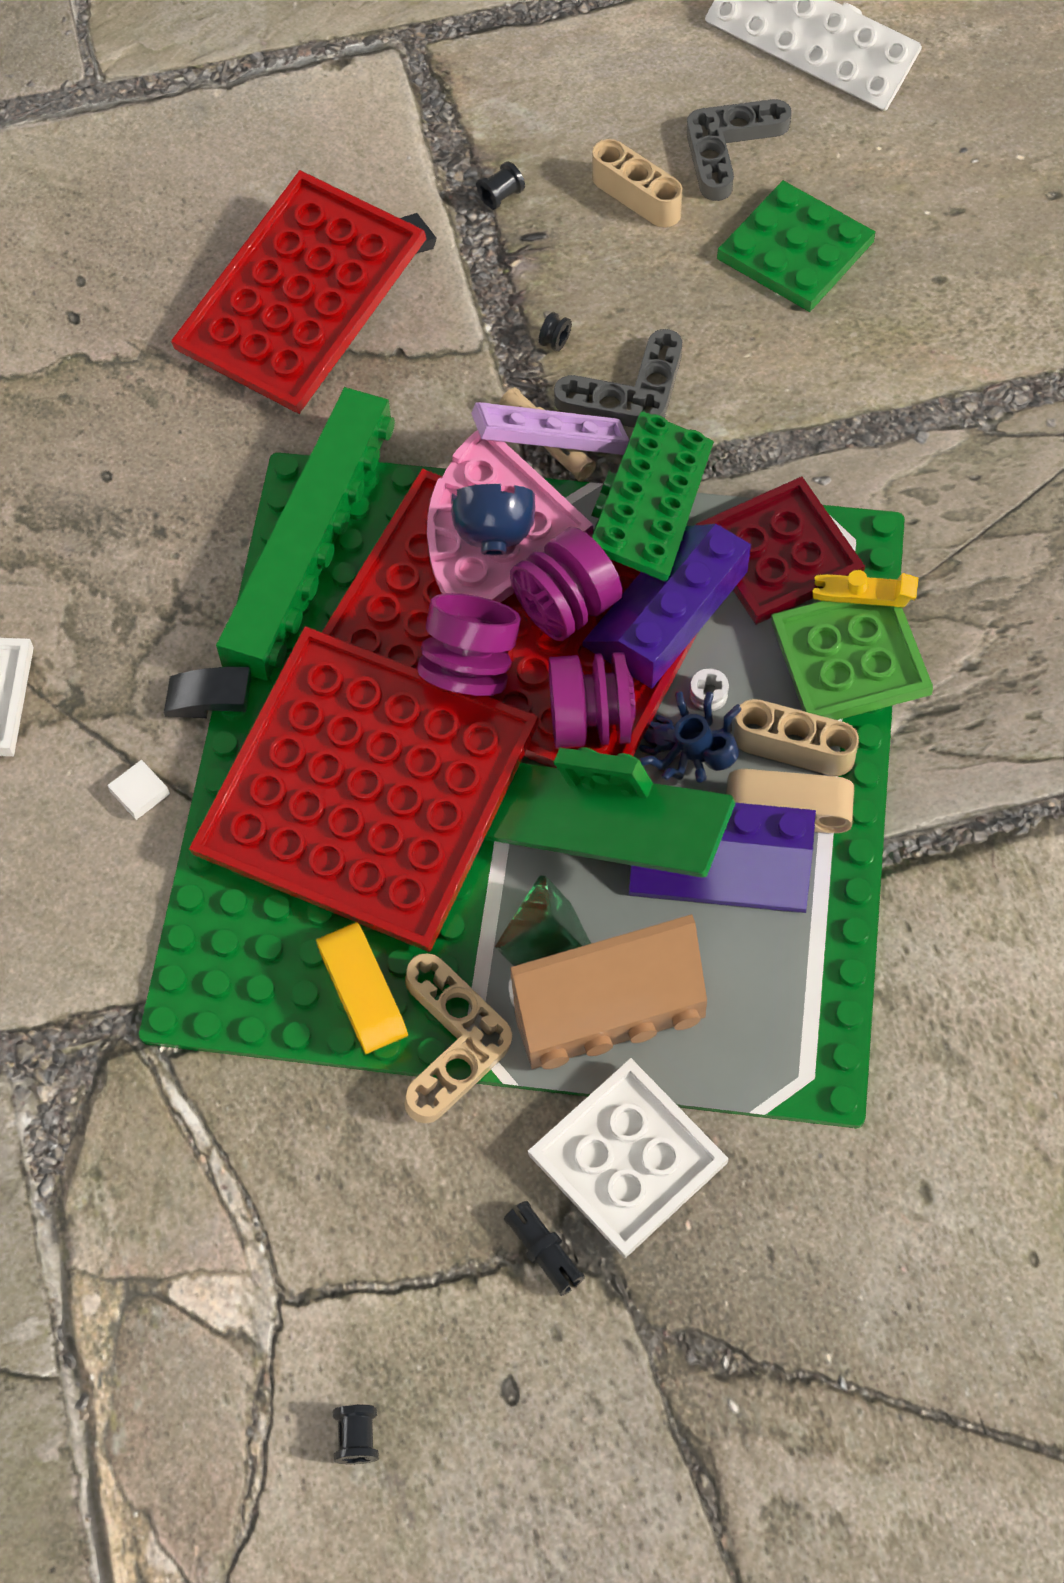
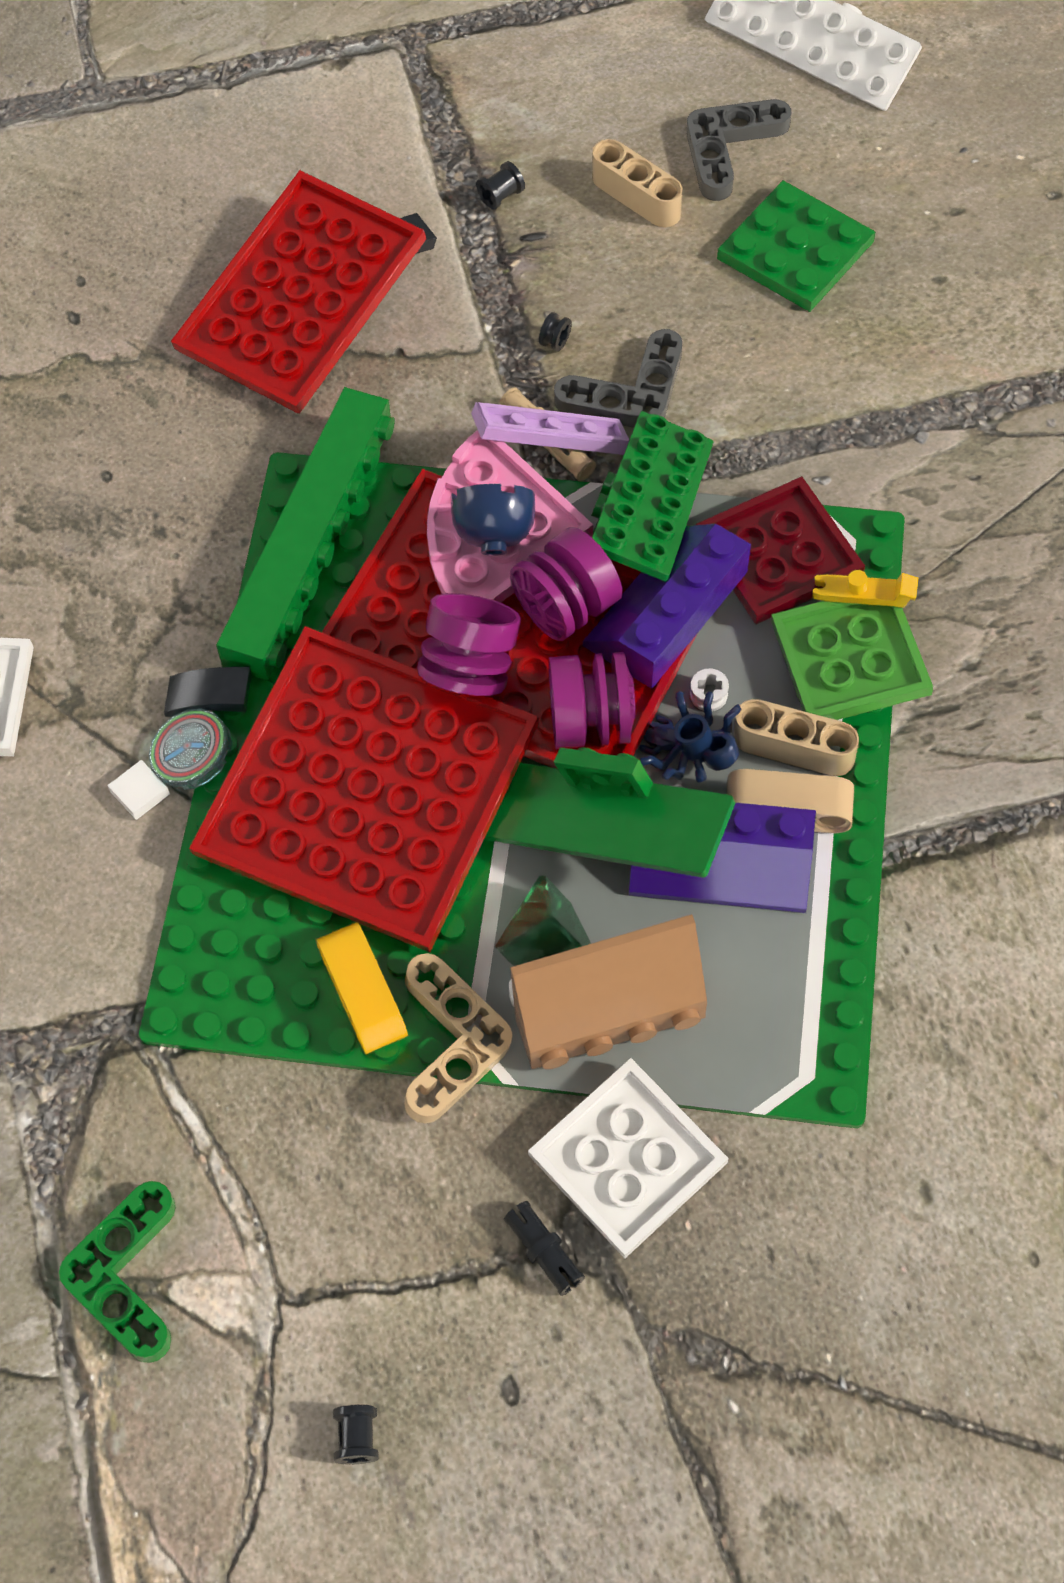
(105, 1279): none -> green beam
(190, 749): none -> tile

